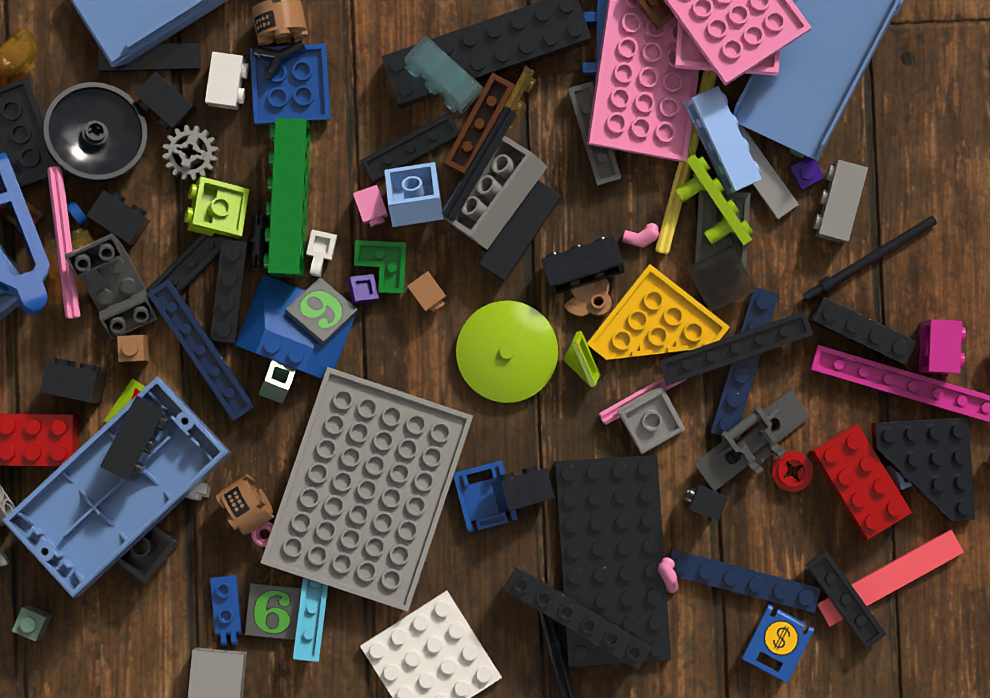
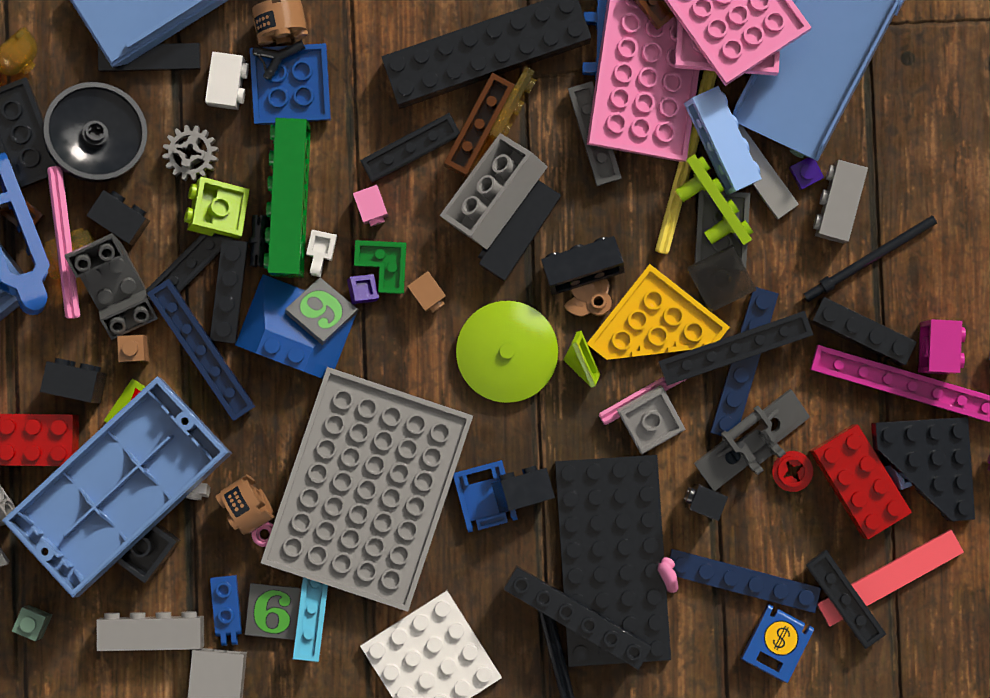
(77, 213): blue tile -> none
(135, 439): black brick -> none
(150, 633): none -> light grey brick
(165, 101): black brick -> none
(277, 381): sand green brick -> none
(413, 194): light blue brick -> none
(442, 75): clear light blue brick -> none
(479, 163): black axle -> none
(642, 238): bright pink arm -> none

